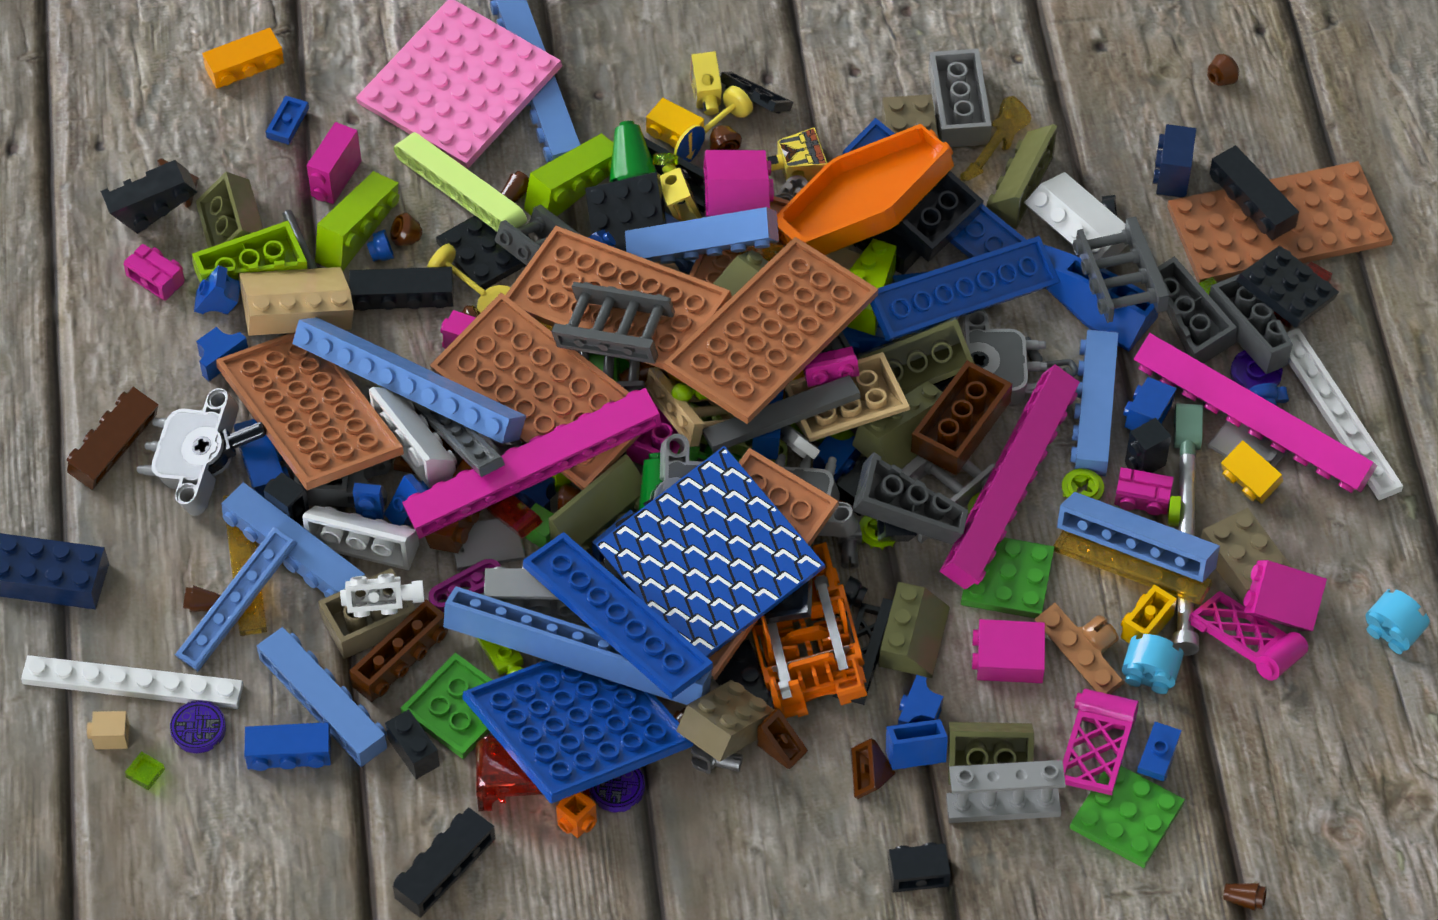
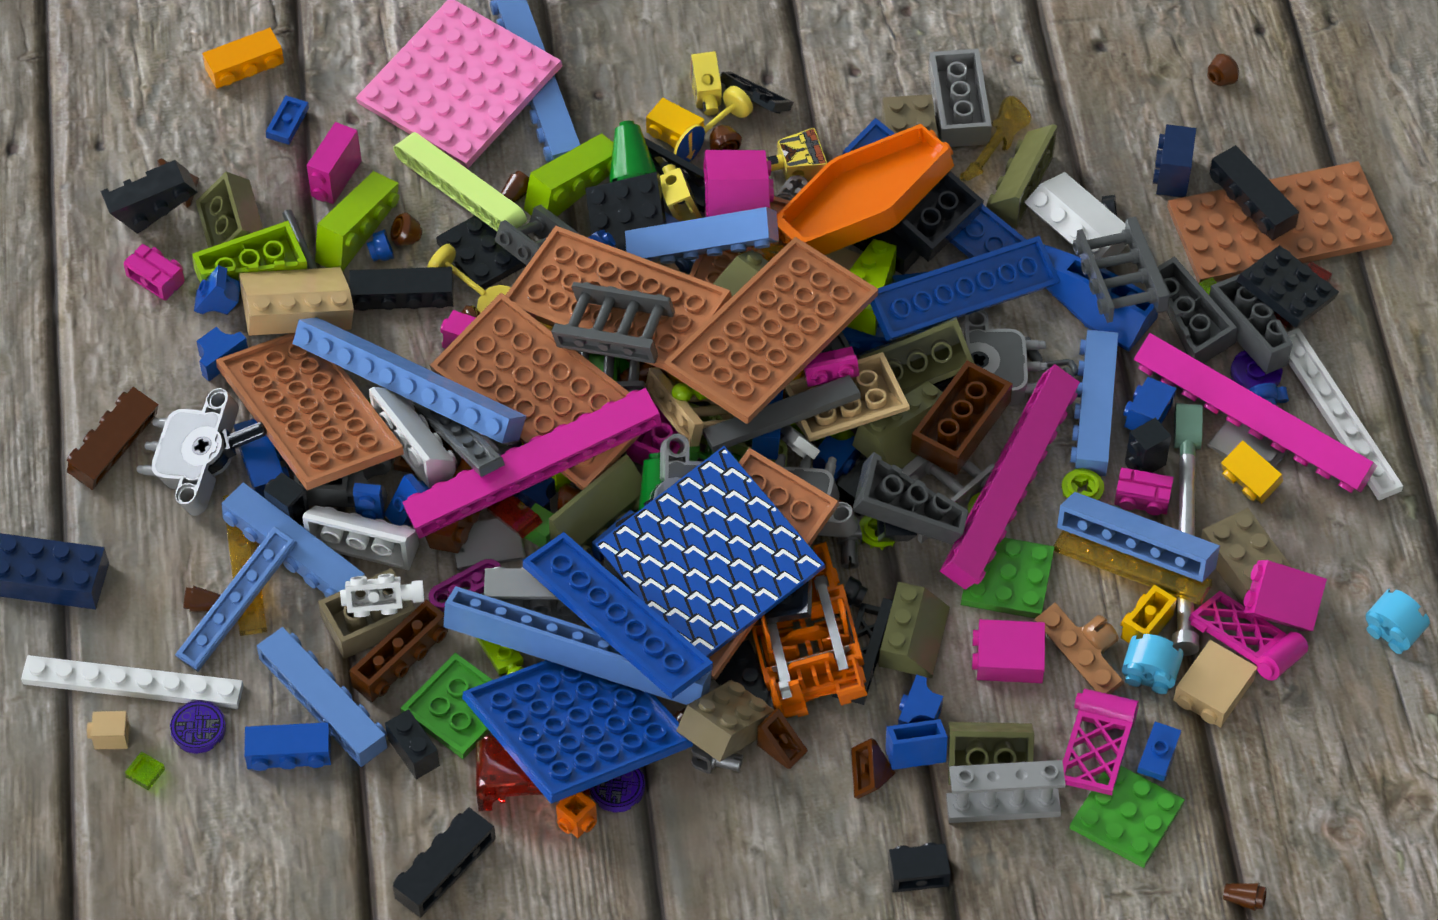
(665, 159): clear neon green tile -> none
(1174, 511): lime tile -> none
(1215, 683): none -> tan brick

